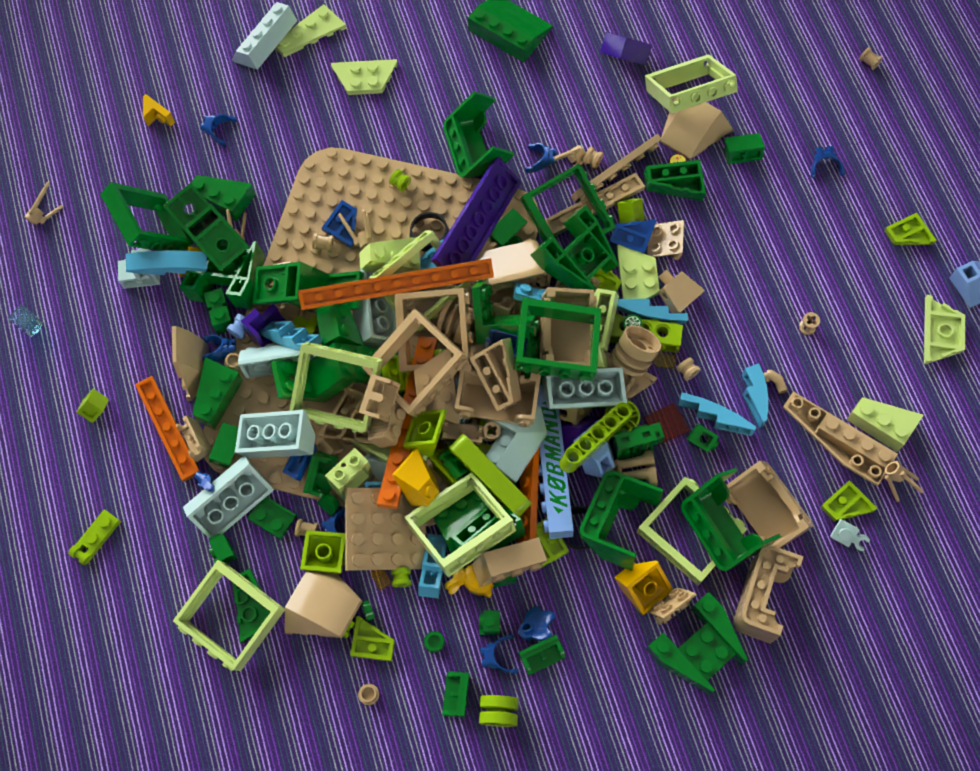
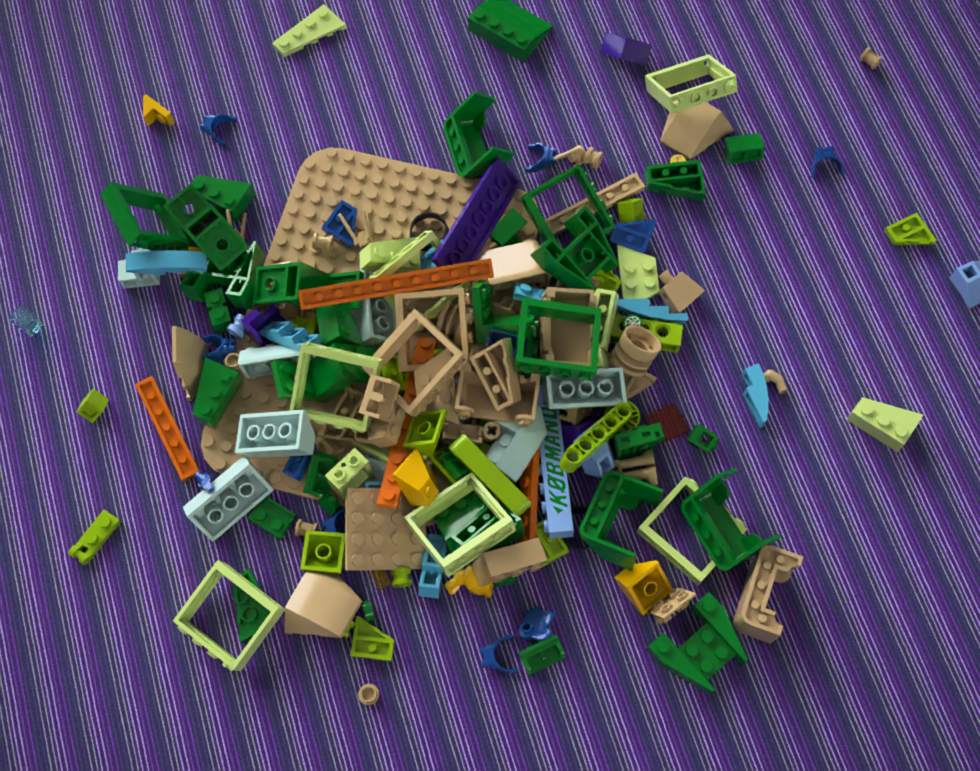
(34, 215): tan plant -> none
(194, 438): tan hinge -> none
(221, 549): green brick -> none
(224, 446): green hinge -> none
(265, 36): light aqua slope -> none
(364, 76): yellowish green wing -> none
(400, 180): lime wheel -> none
(434, 642): green tile -> none
(455, 694): green hinge -> none
(489, 622): green brick -> none
(498, 711): lime wheel -> none
(623, 164): tan plate -> none
(665, 361): clear yellow piece -> none
(667, 240): tan hinge -> none
(688, 369): tan wheel -> none
(723, 417): medium azure slope -> none
(768, 504): tan windscreen -> none
(808, 318): tan bush -> none
(841, 440): tan wedge -> none
(847, 503): lime wing -> none
(847, 534): light aqua plate -> none
(898, 473): tan plant -> none
(942, 331): yellowish green wing -> none

